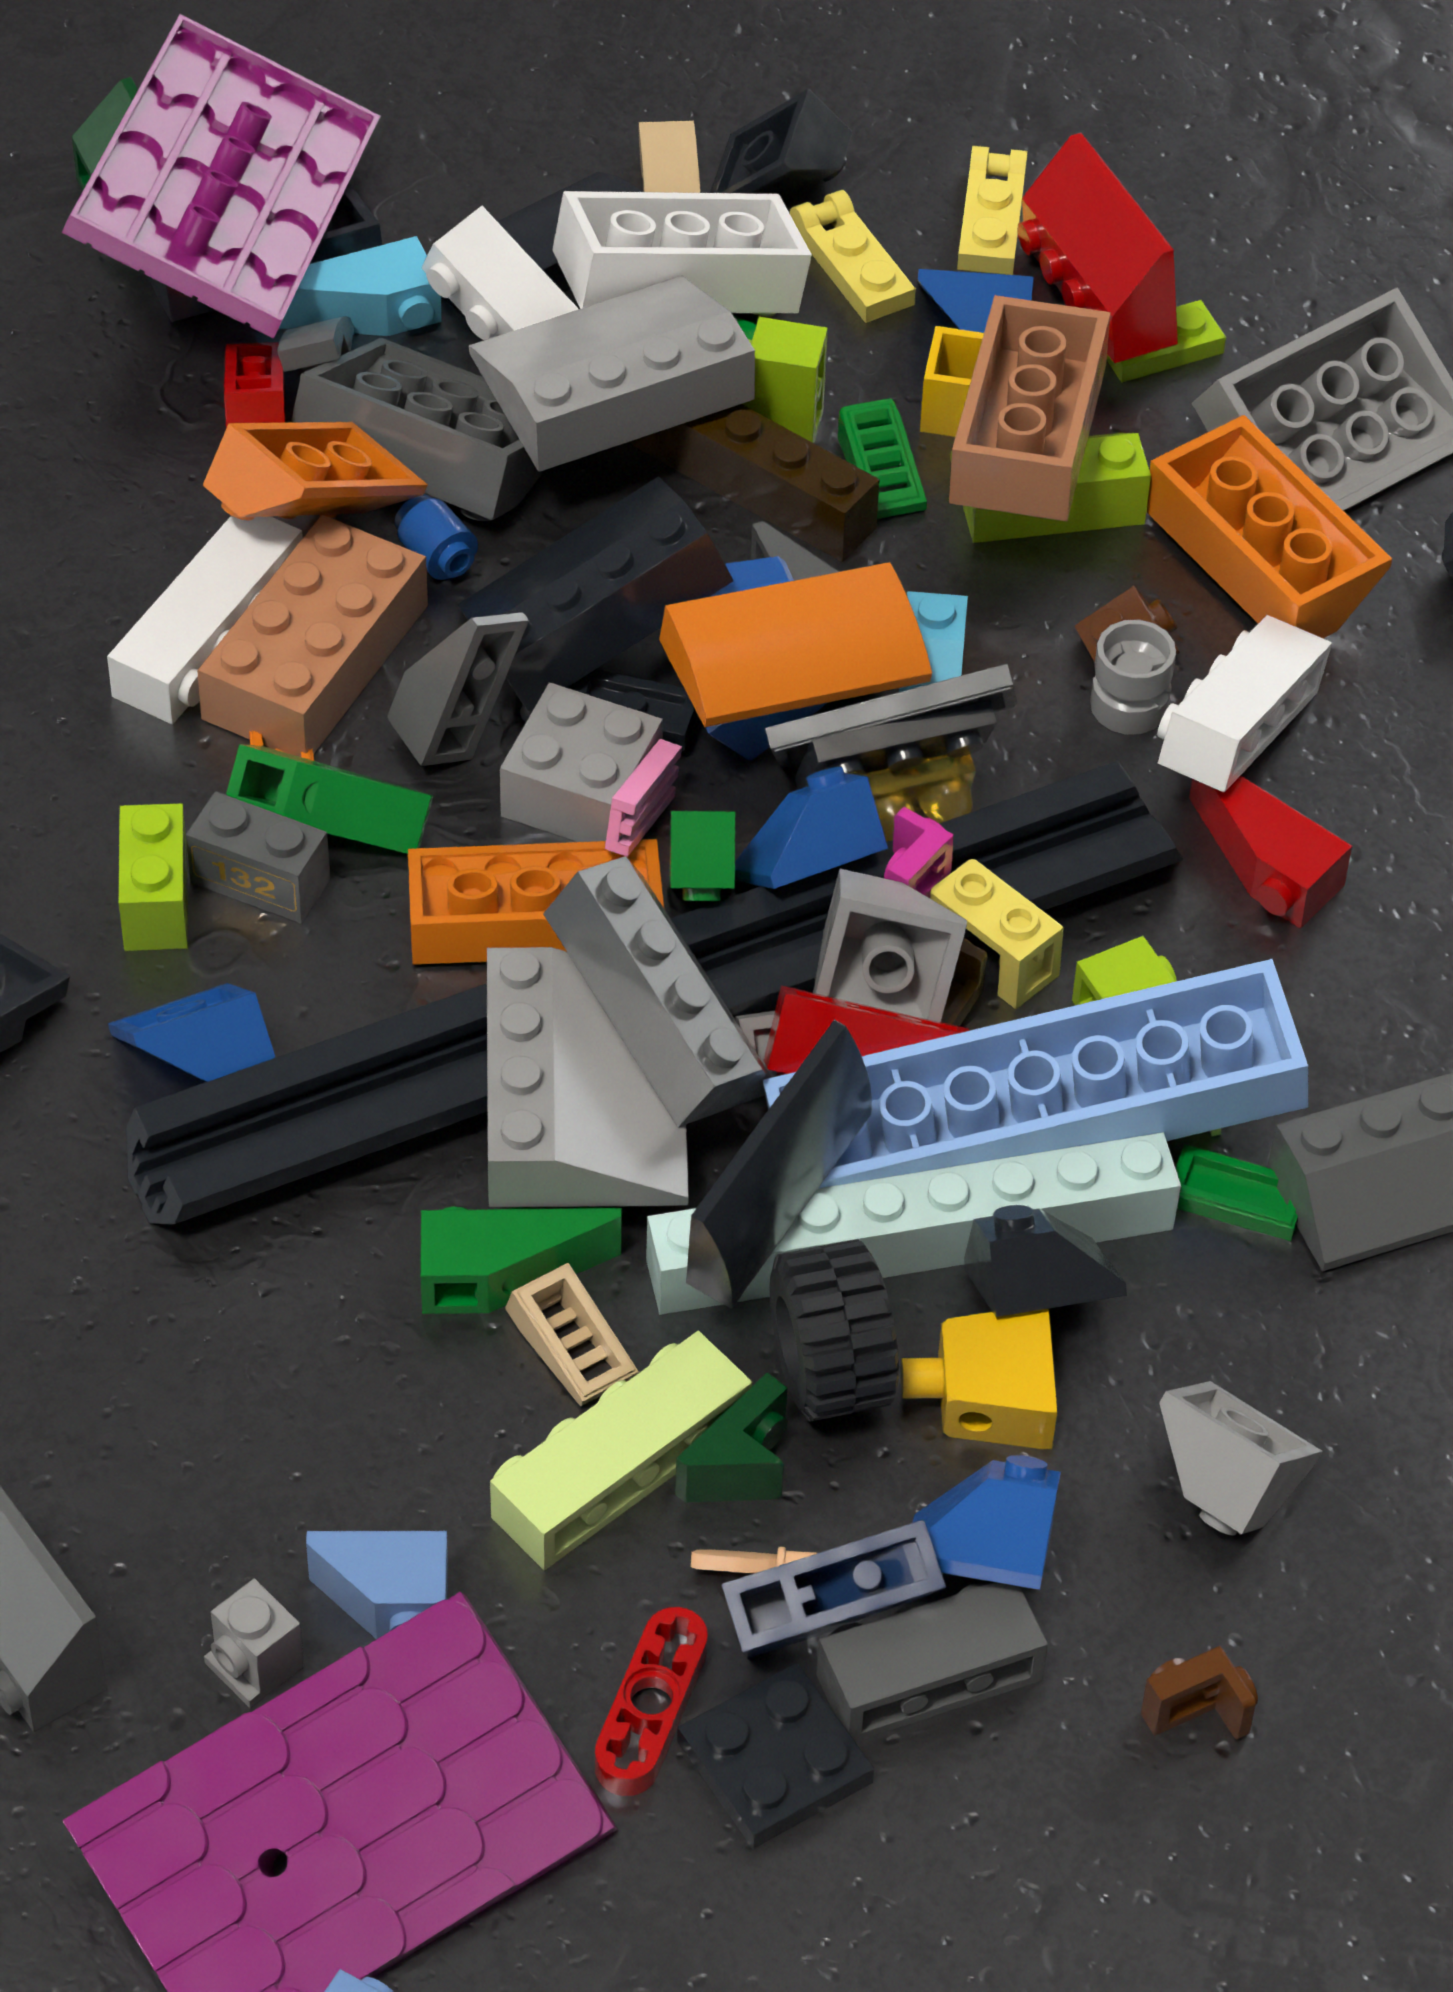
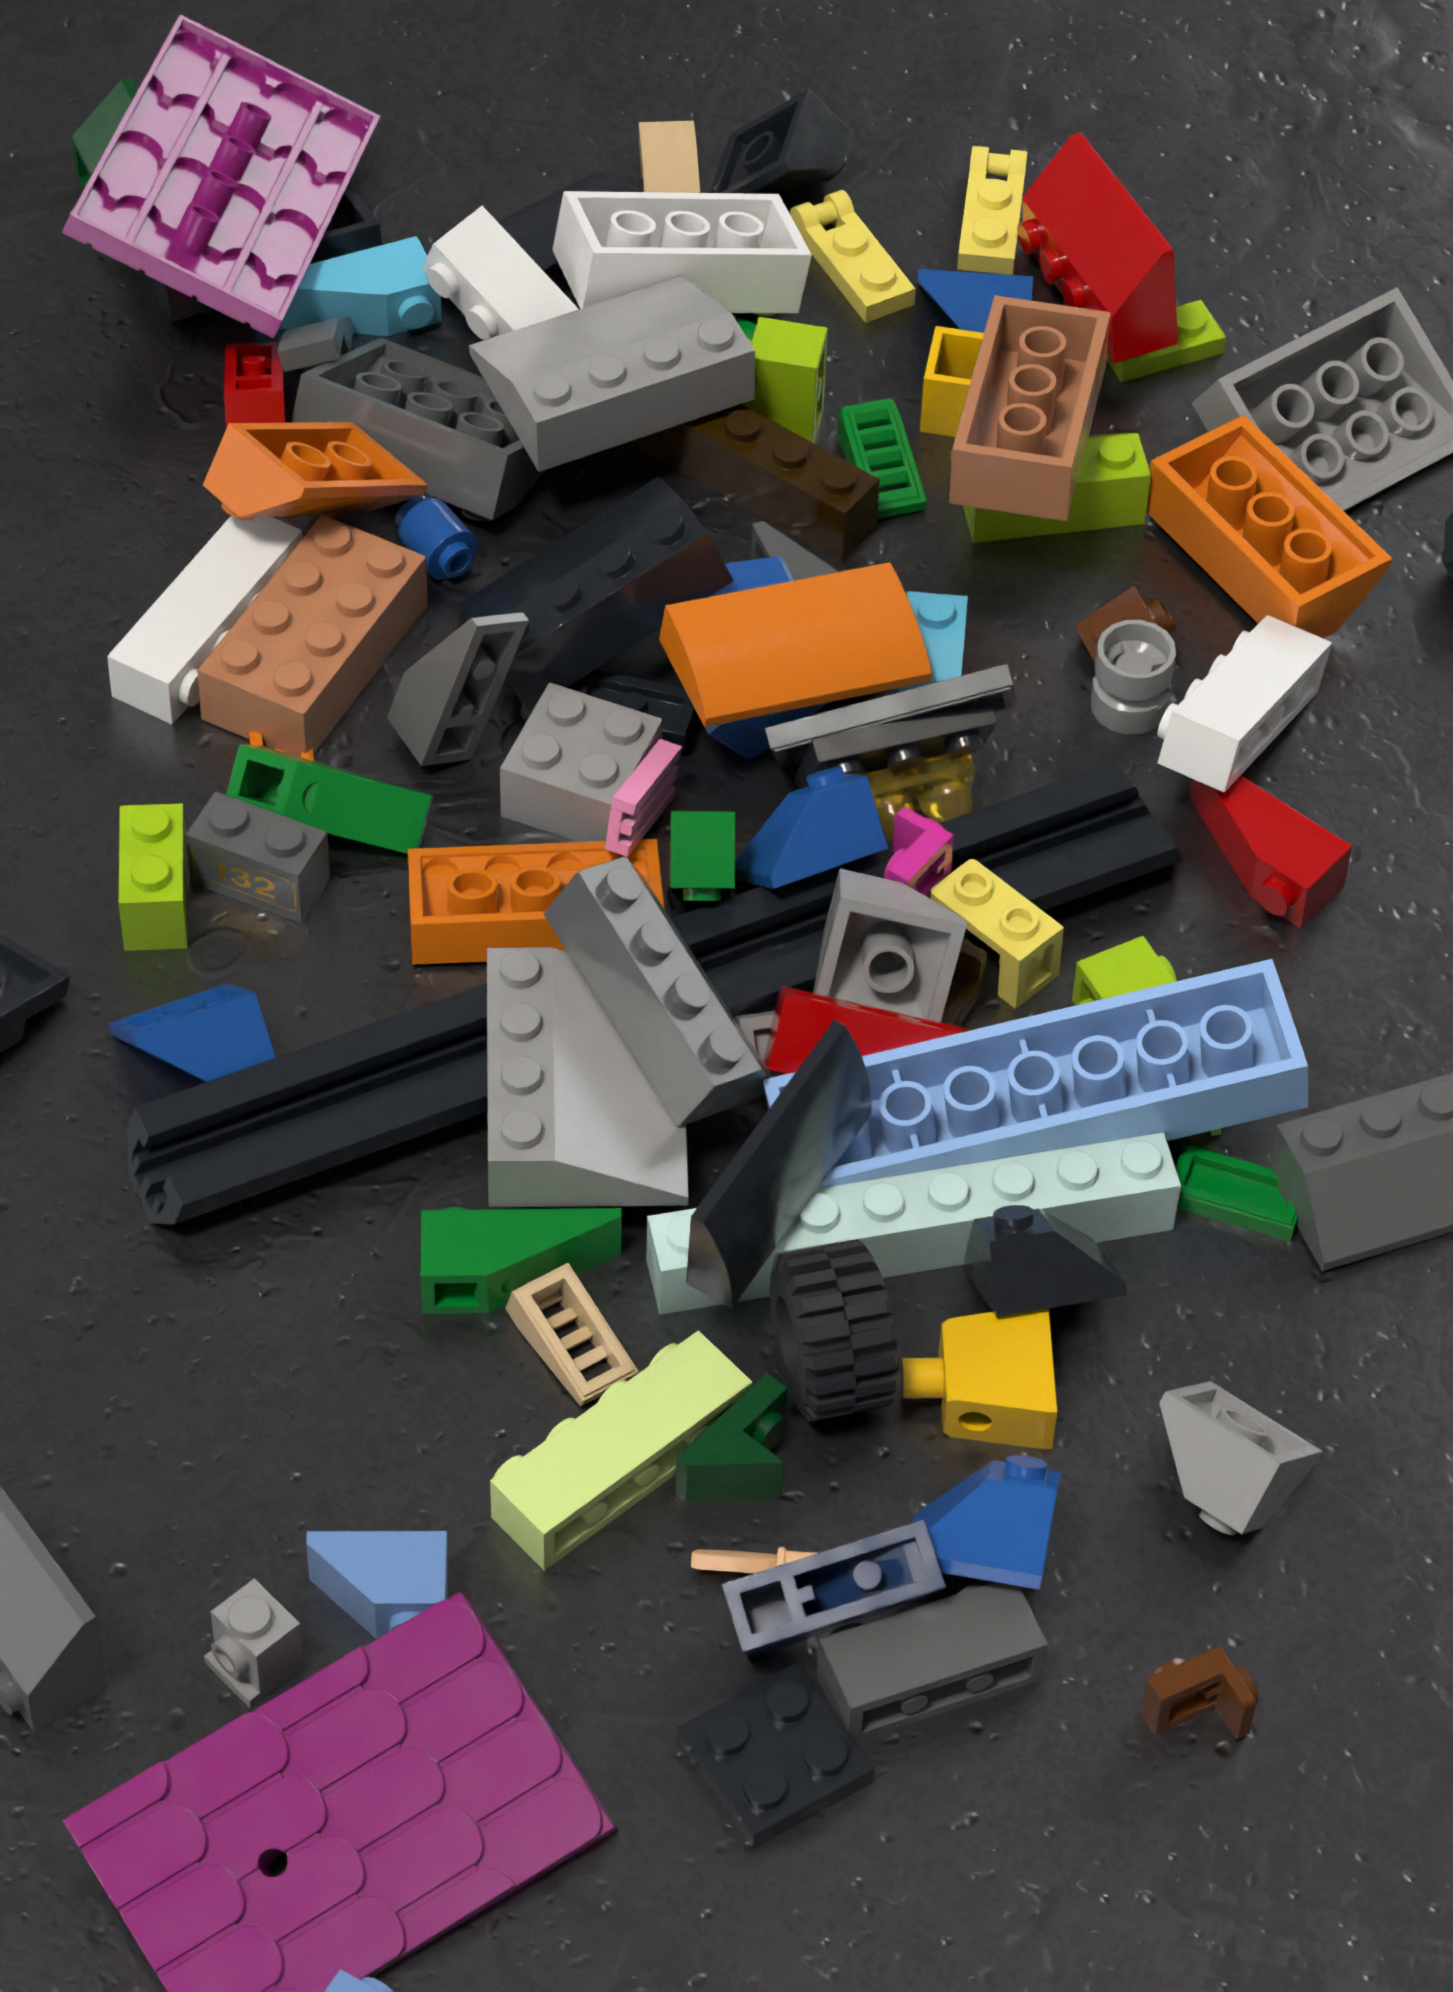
(655, 1729): red beam -> none

